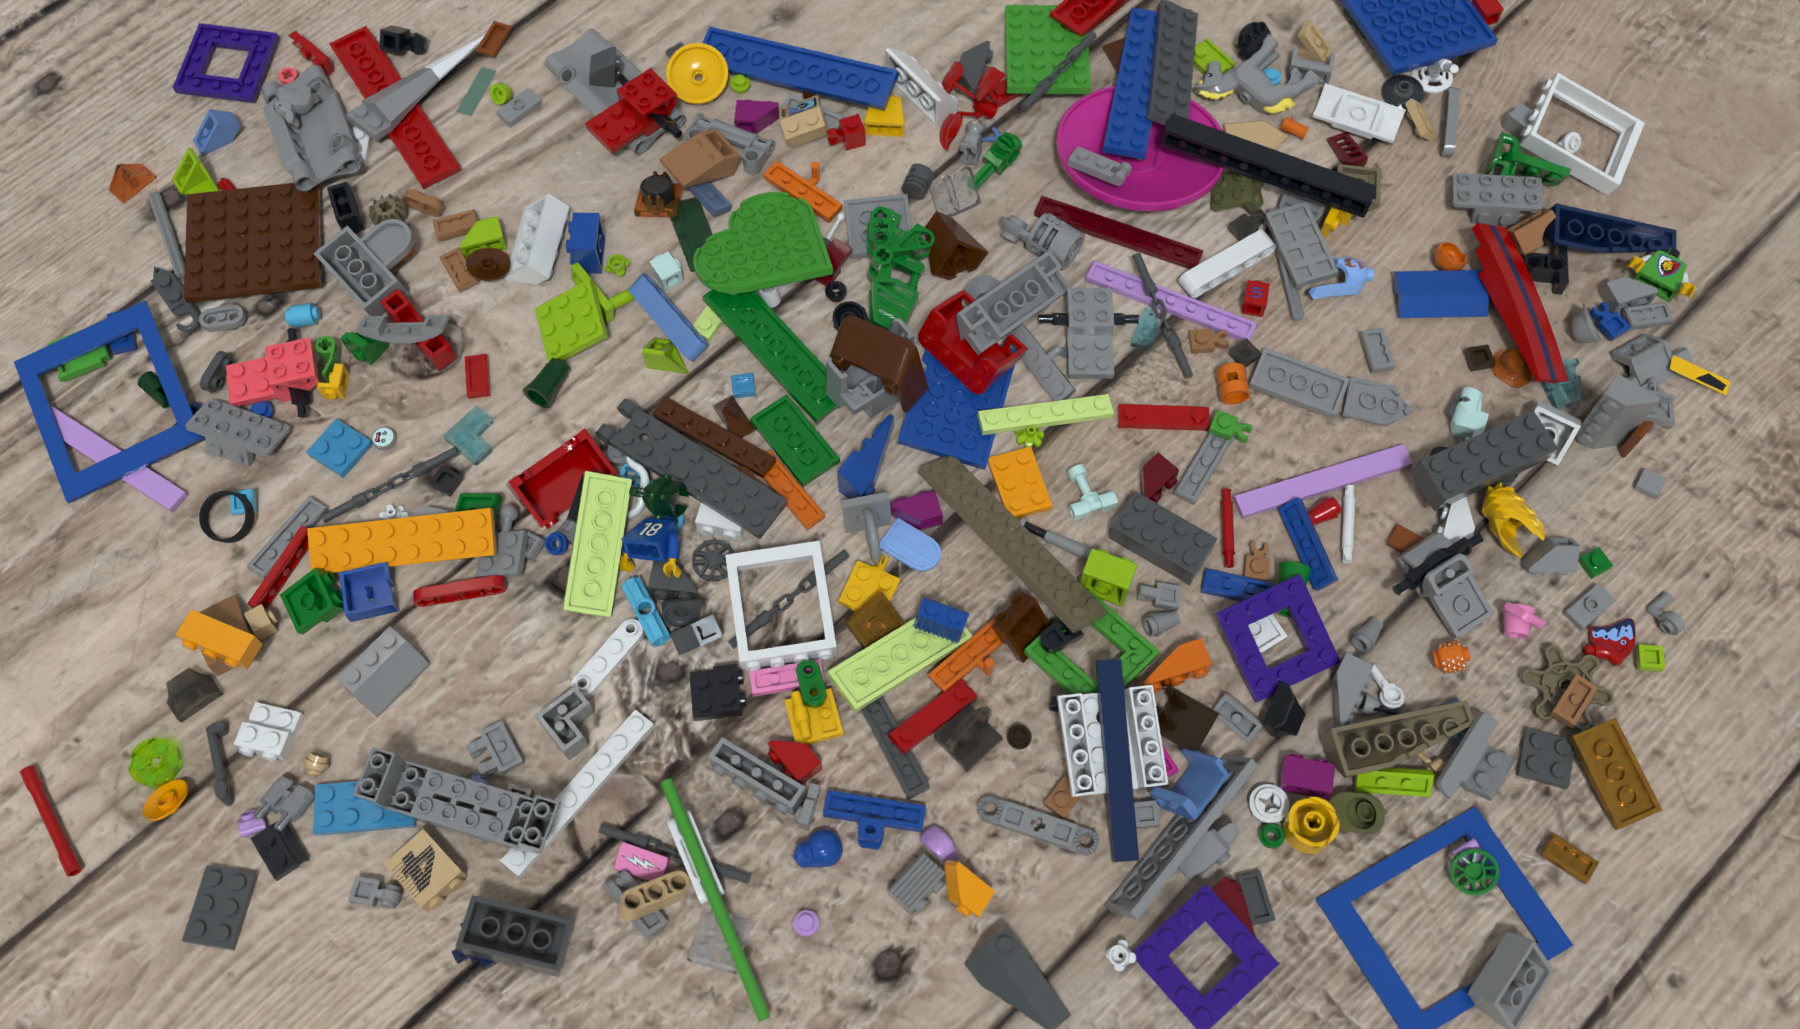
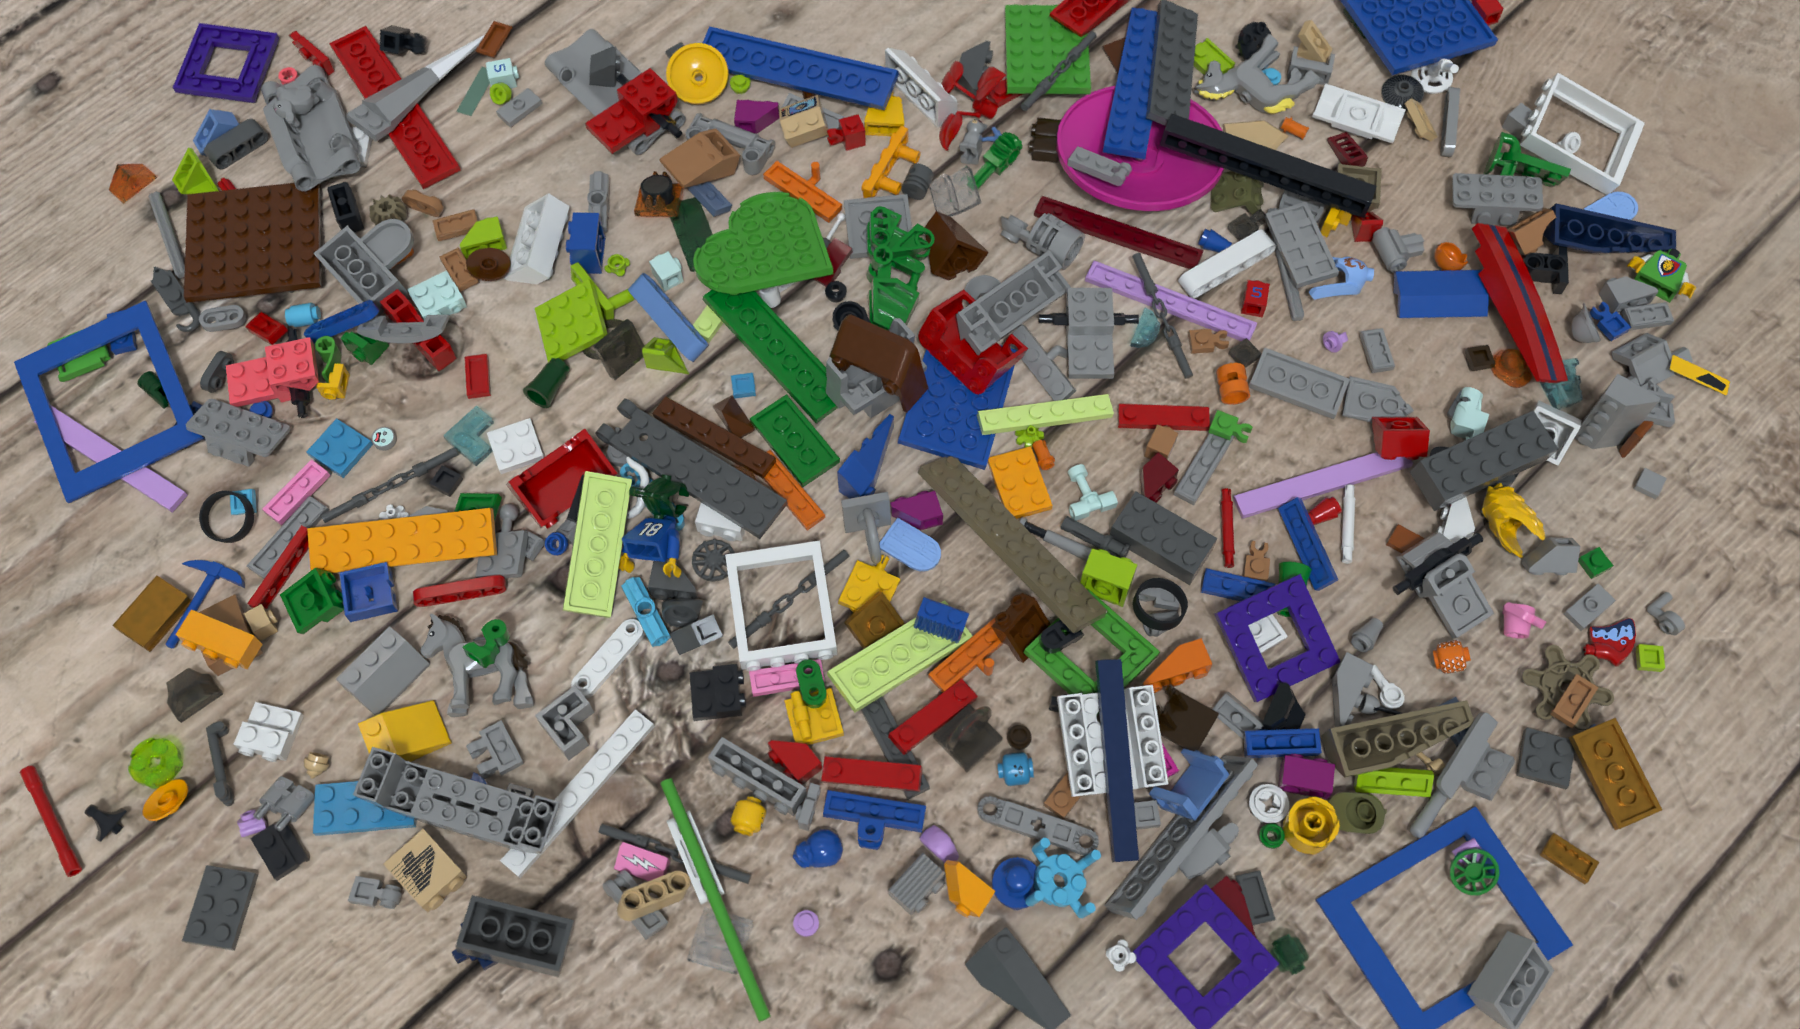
(105, 820): none -> black piece
(152, 613): none -> pearl gold piece
(214, 571): none -> blue piece
(236, 144): none -> dark grey beam
(266, 328): none -> red plate
(296, 492): none -> bright pink plate
(342, 321): none -> blue beam
(406, 731): none -> yellow slope
(437, 296): none -> light aqua plate
(449, 636): none -> light grey animal
(496, 635): none -> green leg
(502, 71): none -> light aqua brick
(515, 446): none -> white plate
(598, 196): none -> light grey piece
(618, 349): none -> clear smoke tile
(748, 816): none -> yellow head
(872, 774): none -> red plate
(889, 156): none -> light orange plate
(1014, 882): none -> blue plate
(1016, 769): none -> dark azure head
(1045, 140): none -> dark brown brick
(1045, 460): none -> orange pin
(1071, 873): none -> medium azure plate
(1095, 538): none -> dark grey pin
(1161, 441): none -> medium nougat brick
(1166, 585): none -> black tyre
(1213, 241): none -> blue cone
(1281, 743): none -> blue slope
(1290, 954): none -> clear green head
(1333, 341): none -> lavender plate
(1365, 227): none -> red slope
(1397, 249): none -> light grey piece
(1400, 437): none -> red slope
(1428, 814): none -> light grey piece
(1616, 204): none -> light blue window

